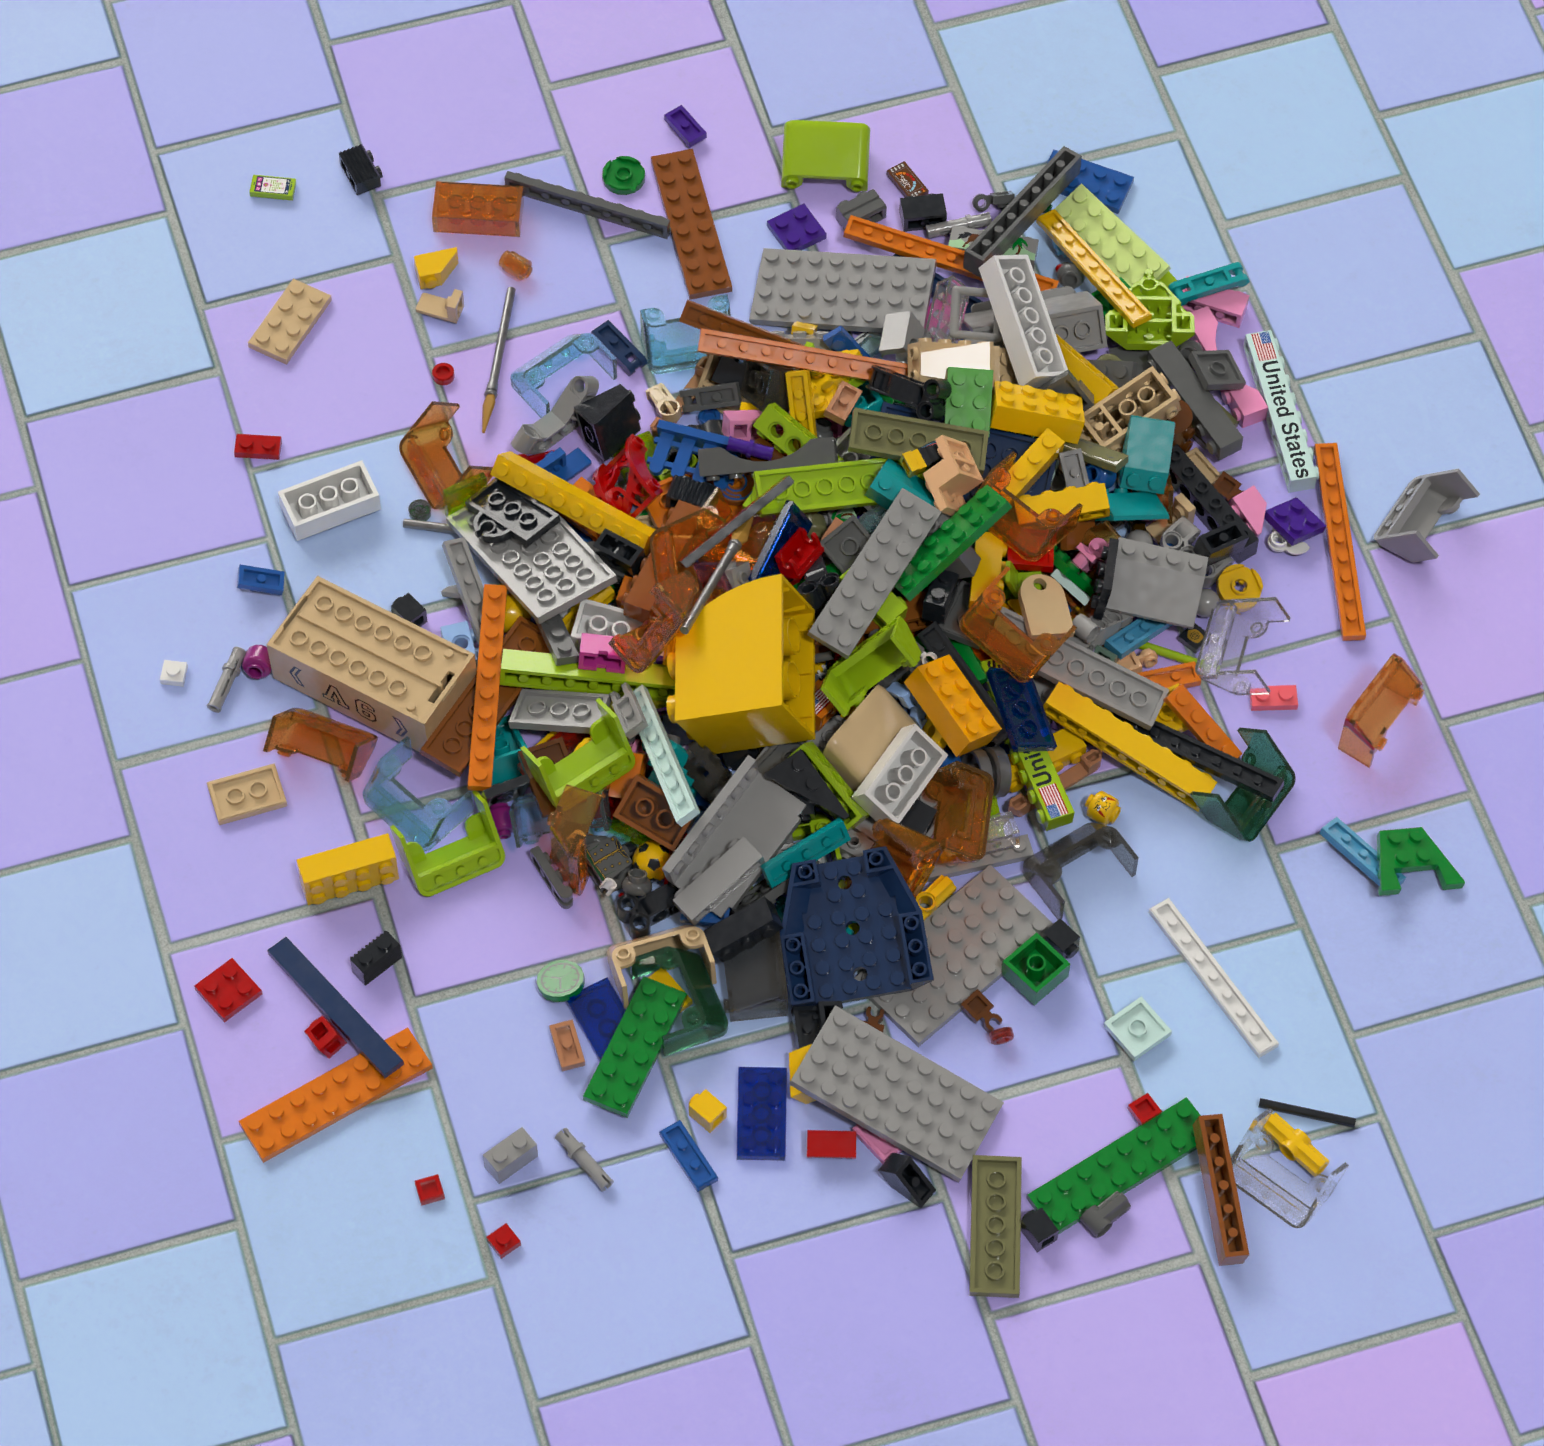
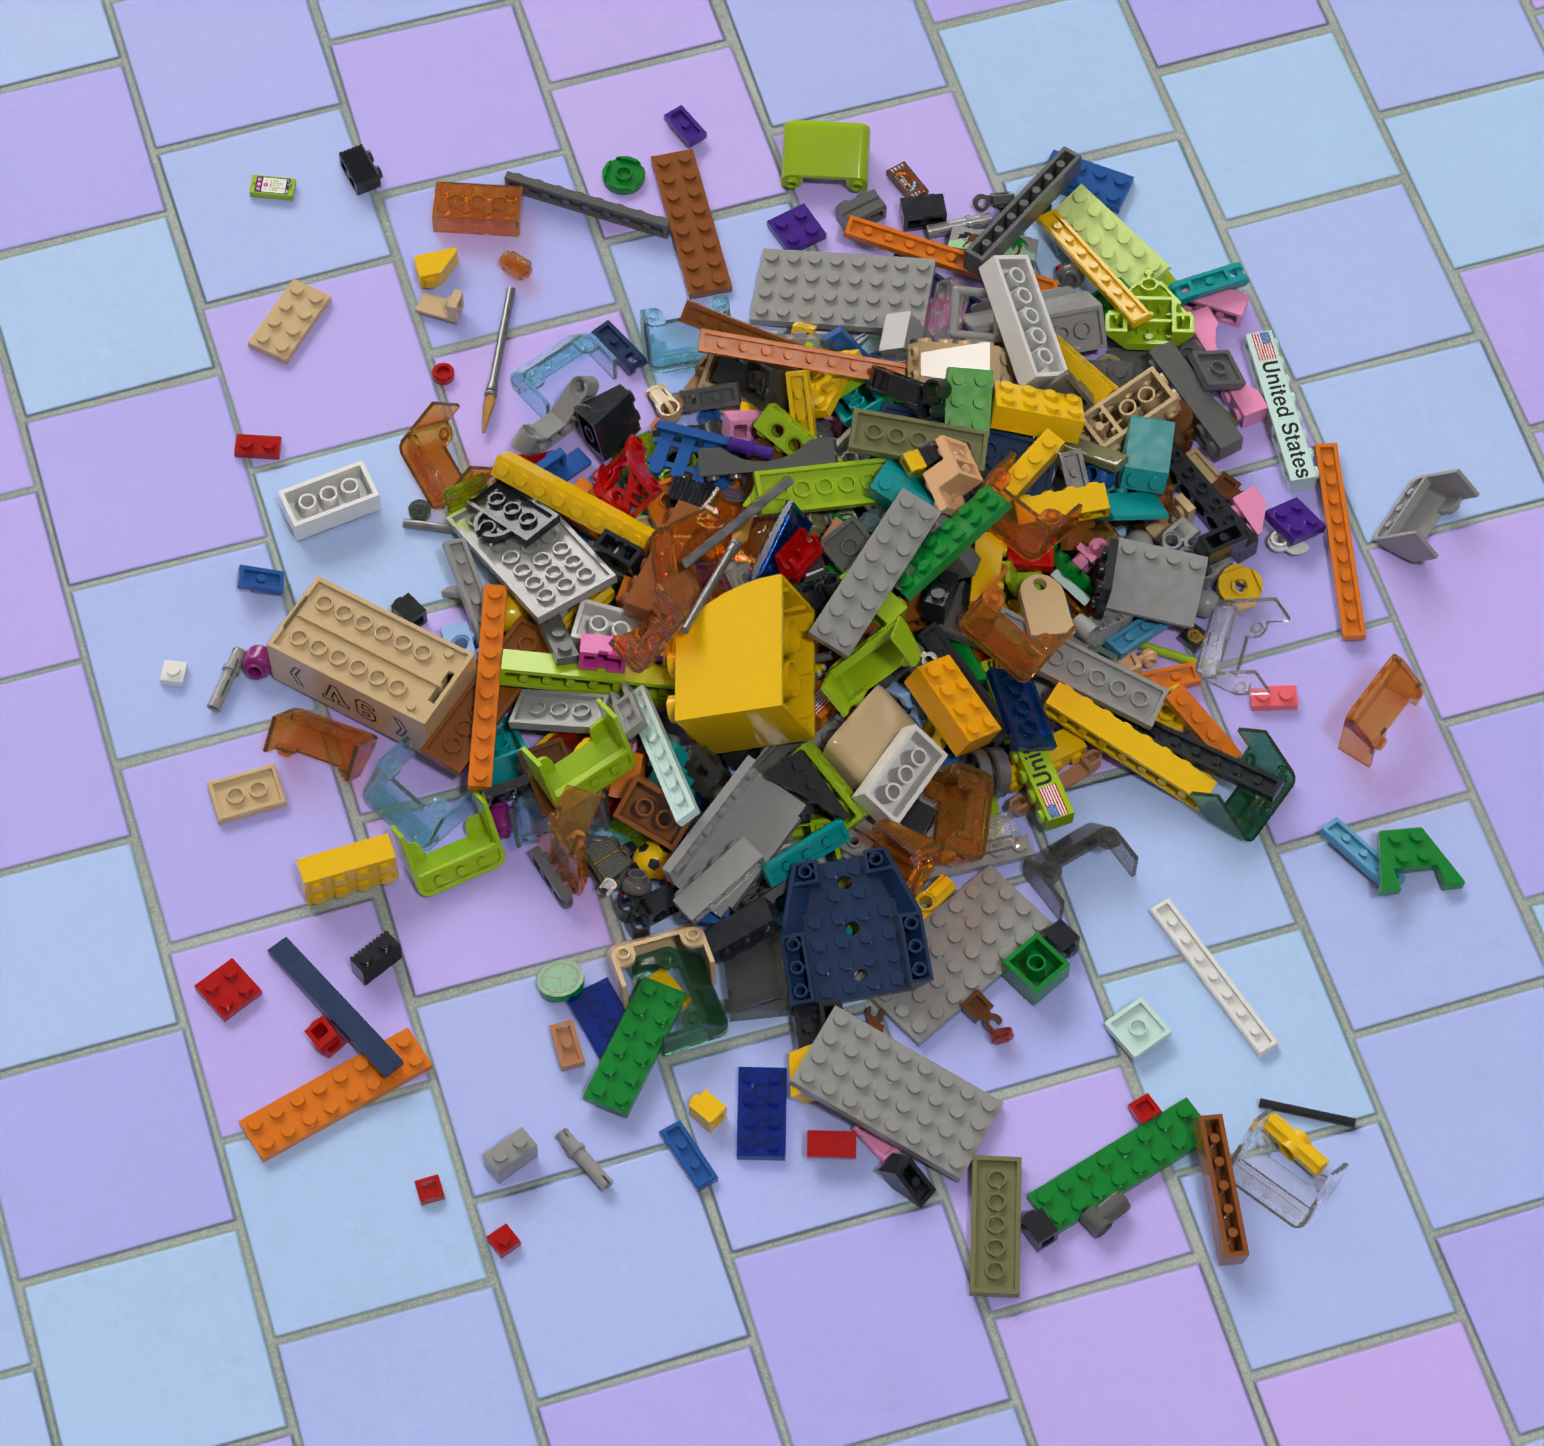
(842, 403): nougat plate -> none
(1103, 808): yellow head -> none

